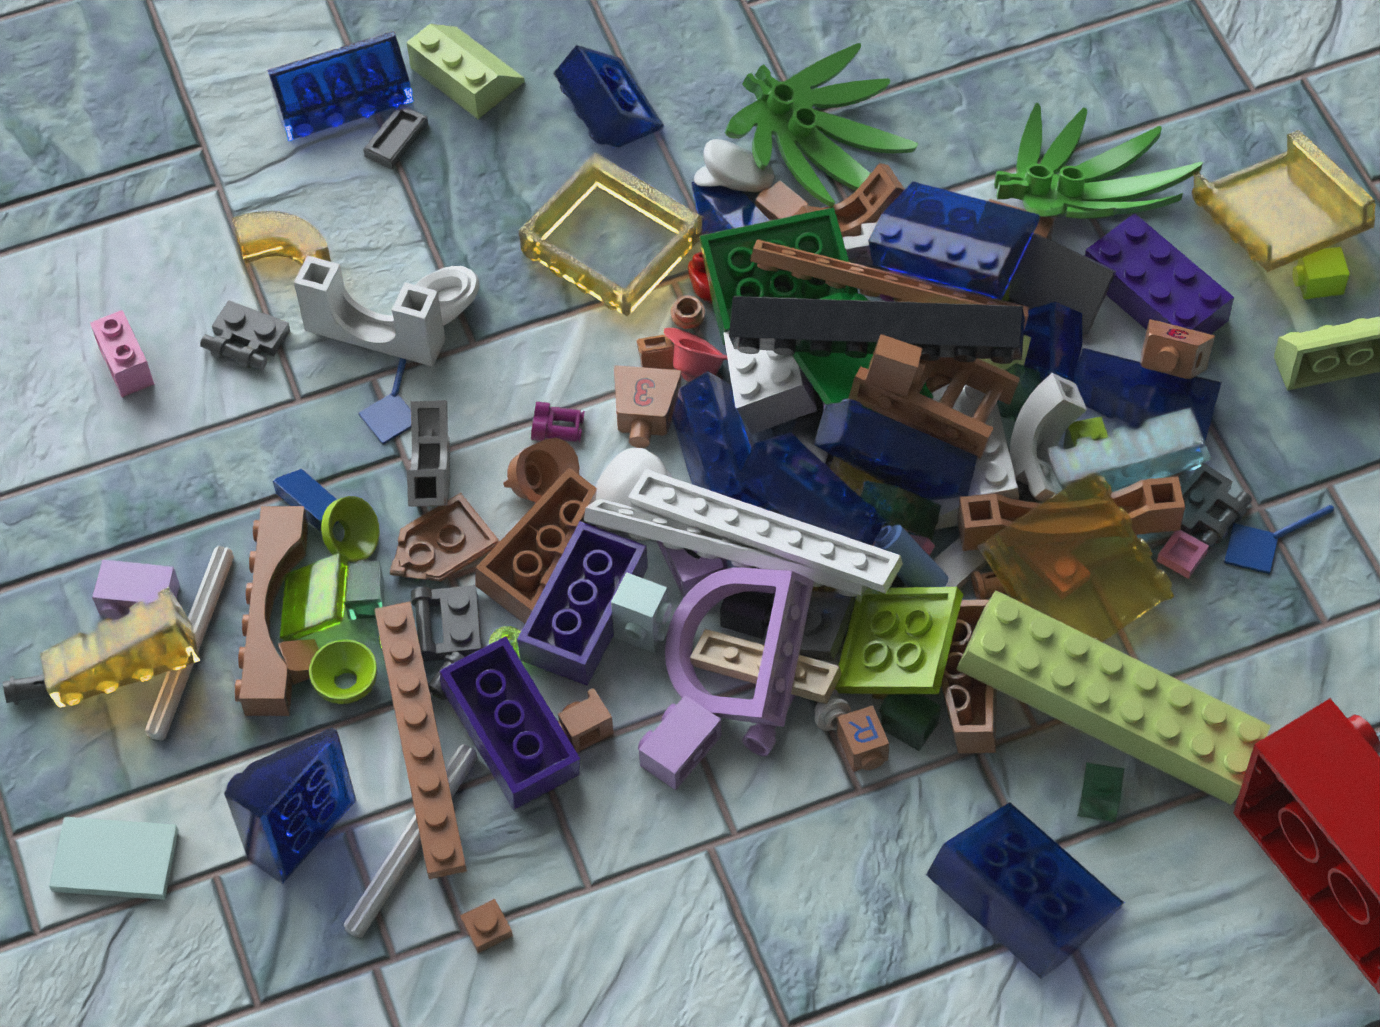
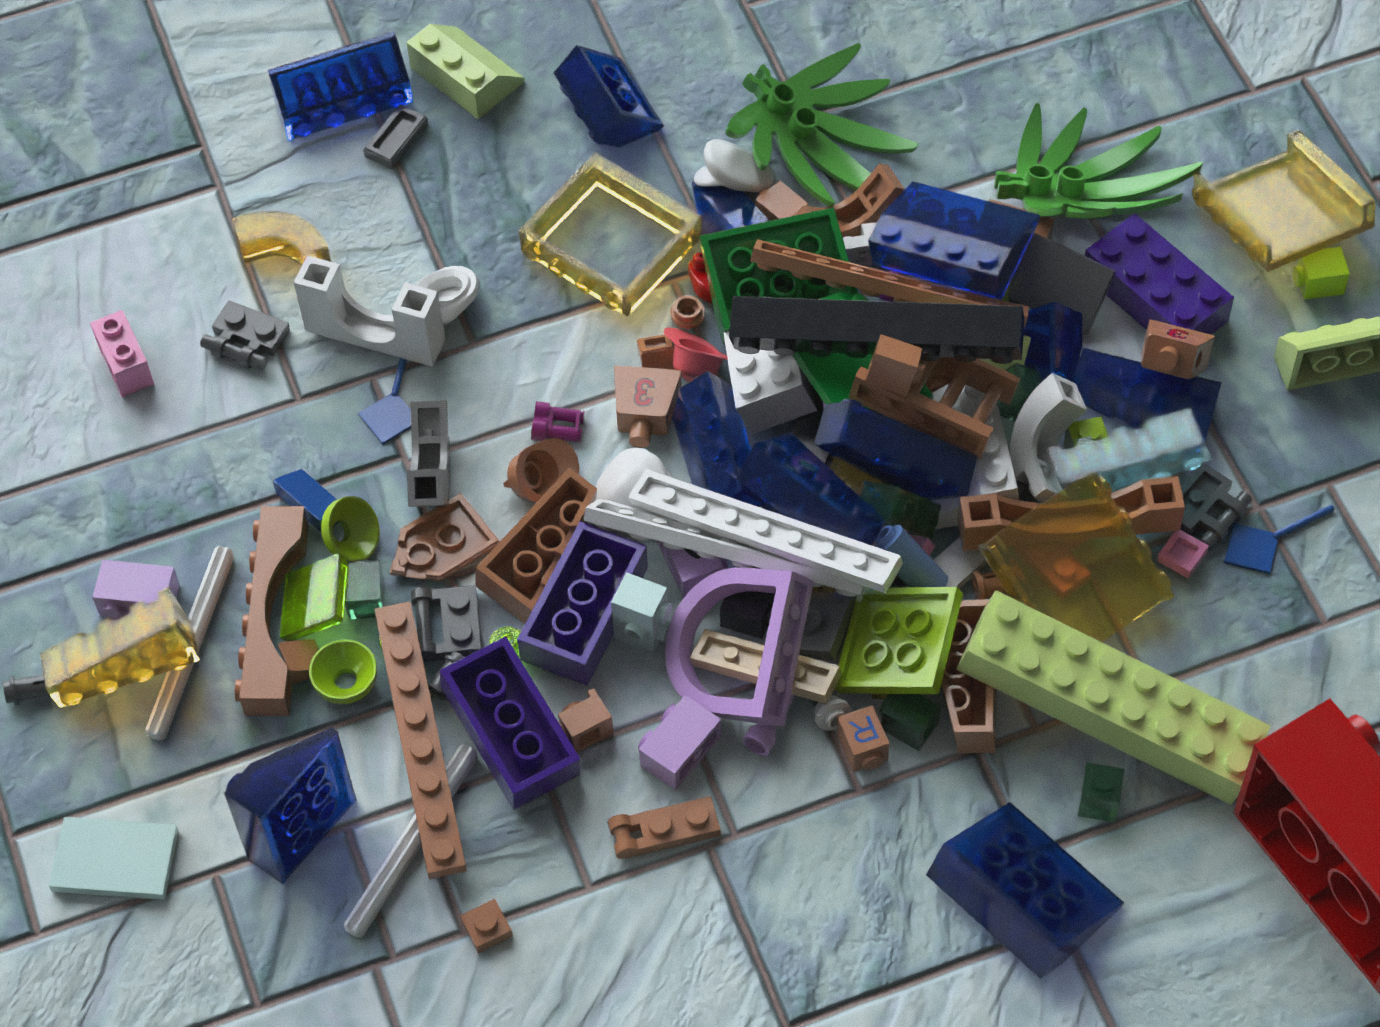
(664, 827): none -> nougat plate

